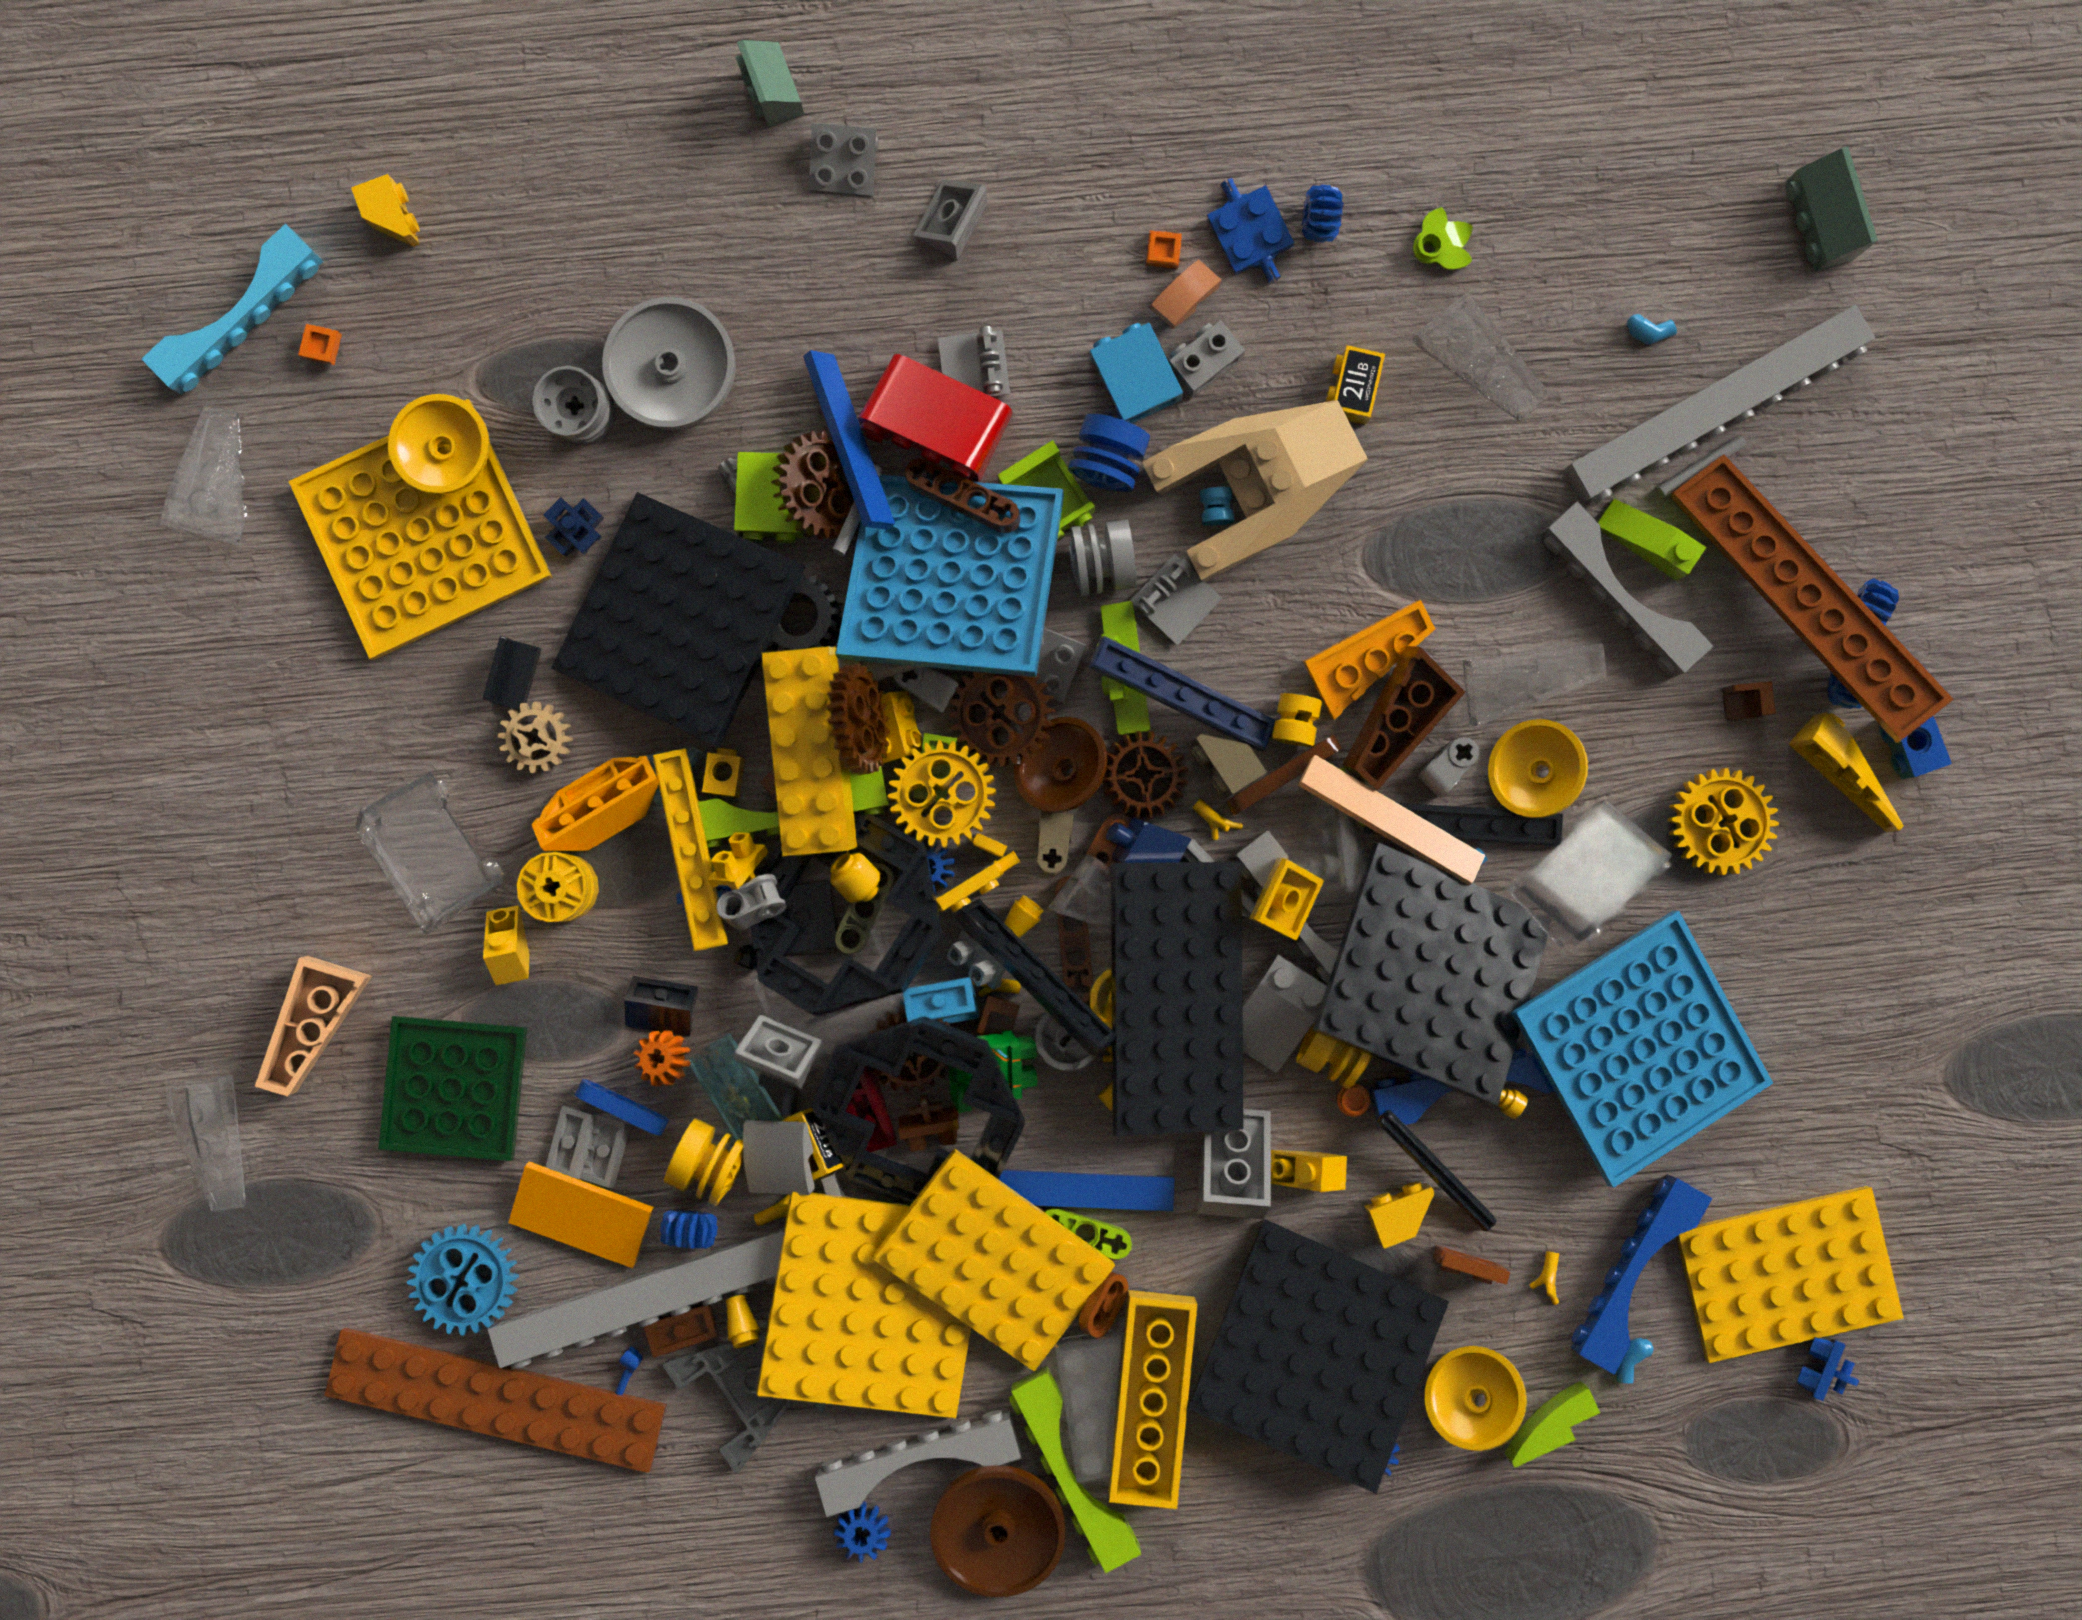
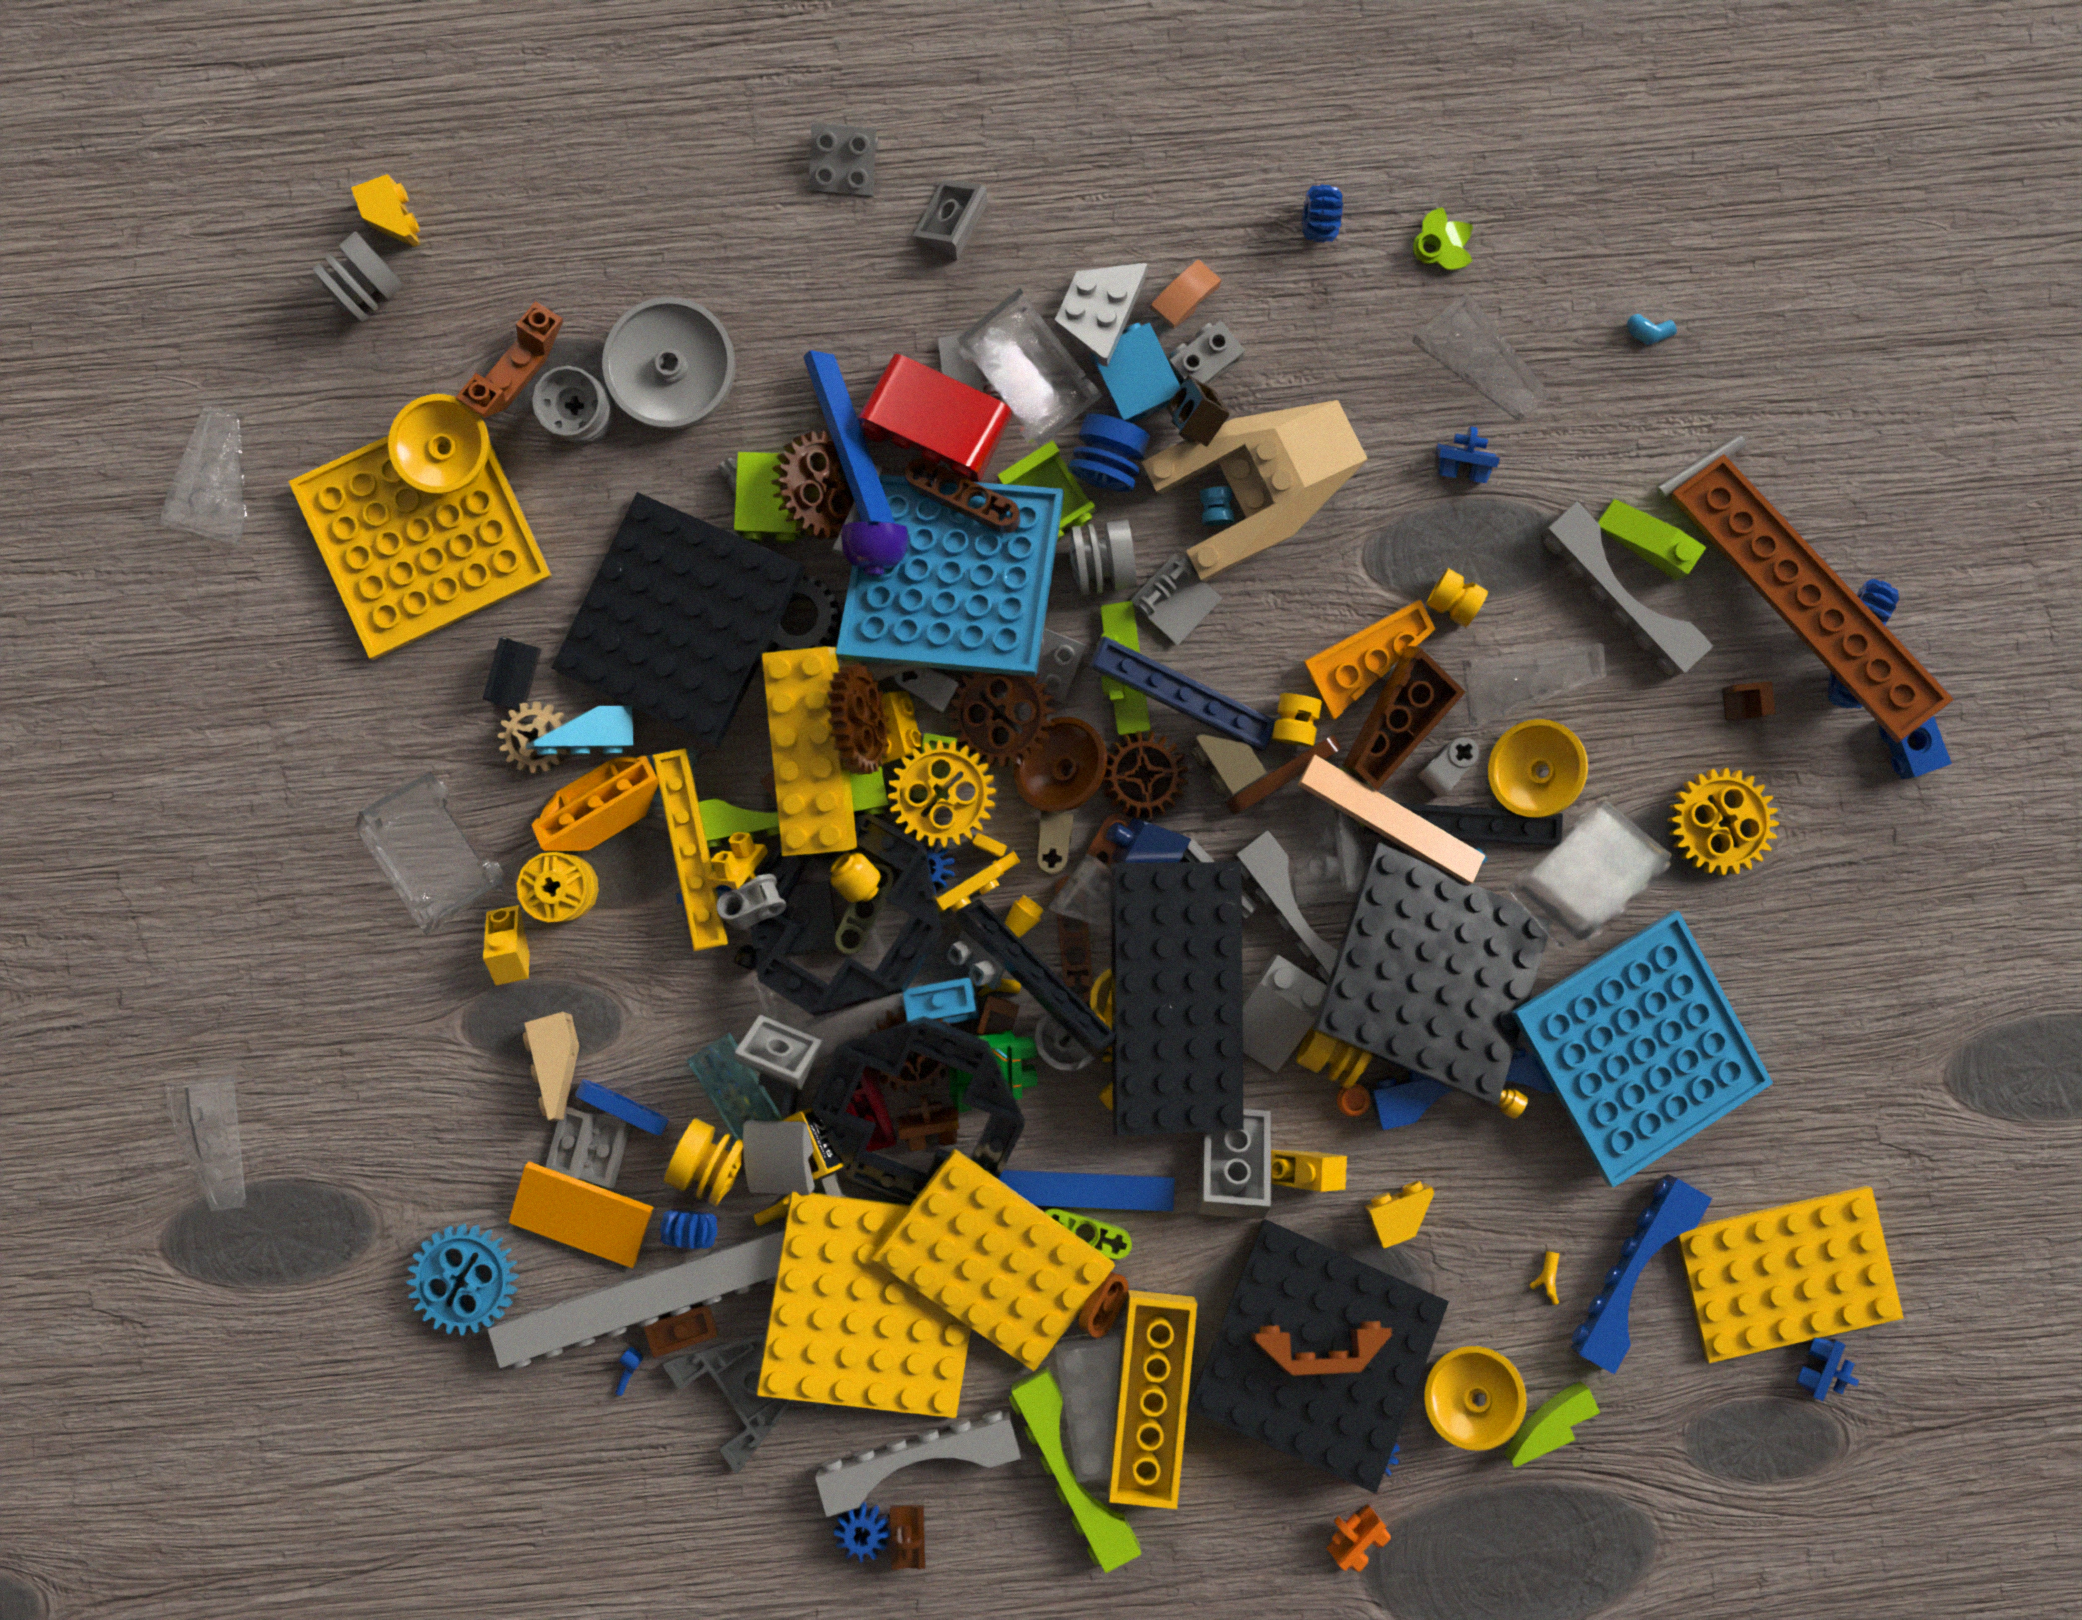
(281, 268): medium azure arch -> none
(309, 1018): light nougat wedge -> none
(320, 344): orange plate -> none
(358, 277): none -> light grey wheel
(452, 1088): dark green plate -> none
(495, 1400): dark orange plate -> none
(516, 367): none -> dark orange slope
(554, 1055): none -> tan slope
(571, 524): dark blue piece -> none
(597, 728): none -> medium azure slope
(660, 1005): black panel -> none
(662, 1045): orange gear -> none
(730, 787): yellow brick -> none
(741, 1323): yellow cone -> none
(768, 81): sand green slope -> none
(874, 546): none -> dark purple cylinder
(907, 1536): none -> reddish brown hips
(997, 1531): reddish brown dish -> none
(1028, 367): none -> clear windscreen
(1099, 307): none -> wing
(1163, 249): orange tile -> none
(1197, 411): none -> dark brown brick
(1214, 819): yellow bar -> none
(1250, 230): blue plate -> none
(1286, 898): yellow slope -> none
(1355, 1537): none -> orange hips
(1356, 382): brick -> none
(1365, 1345): none -> dark orange slope
(1436, 1170): black axle -> none
(1457, 597): none -> yellow wheel
(1480, 461): none -> blue hips
(1481, 1269): dark orange plate -> none
(1637, 1352): dark azure arm -> none
(1719, 404): light grey brick -> none
(1831, 210): sand green slope -> none
(1839, 759): yellow wedge -> none

